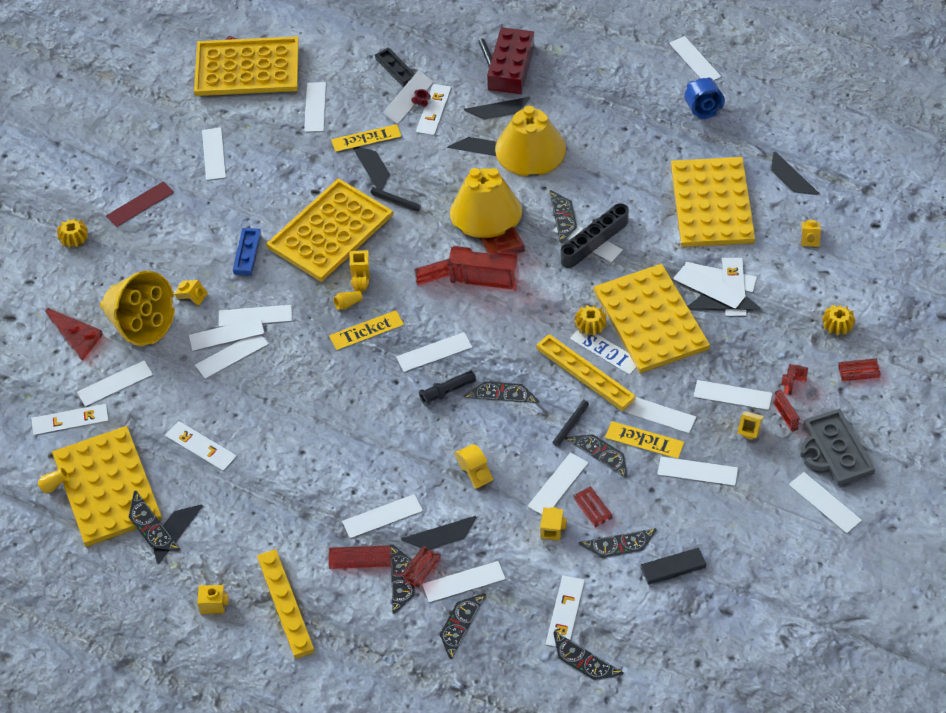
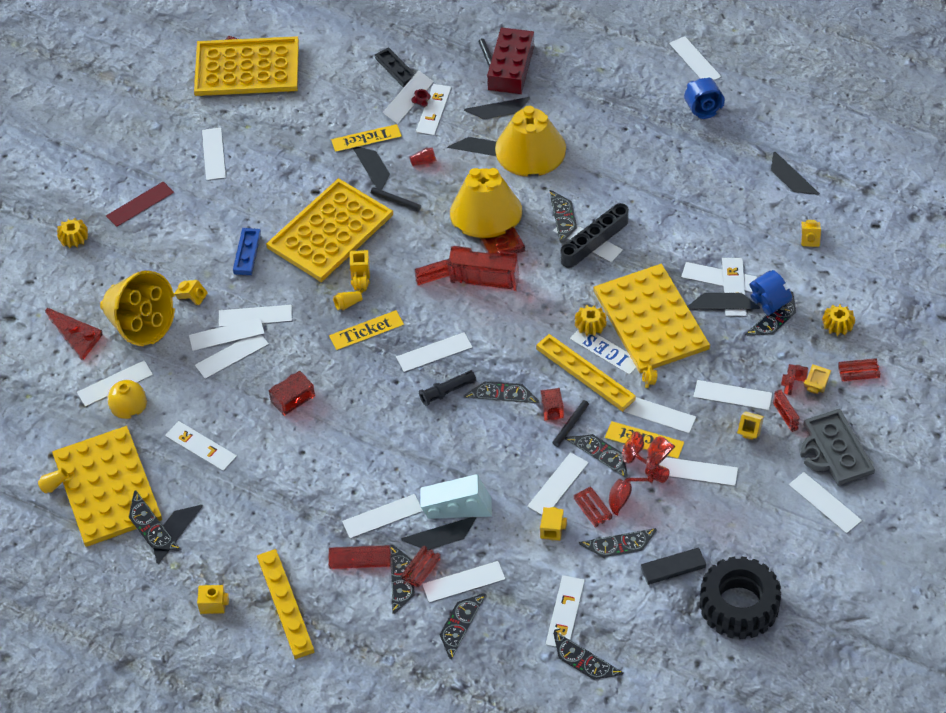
(69, 419): white sticker -> none
(126, 399): none -> yellow cylinder
(291, 393): none -> clear red brick
(315, 107): white sticker -> none
(423, 157): none -> clear red cone
(457, 499): none -> light aqua wedge
(474, 462): yellow brick -> none
(552, 404): none -> clear red brick
(649, 376): none -> yellow plate
(656, 453): none -> clear red plant
(709, 287): white sticker -> none
(712, 202): yellow plate -> none
(737, 620): none -> black tyre
(770, 292): none -> blue brick
(771, 323): none -> black sticker
(817, 379): none -> yellow bracket

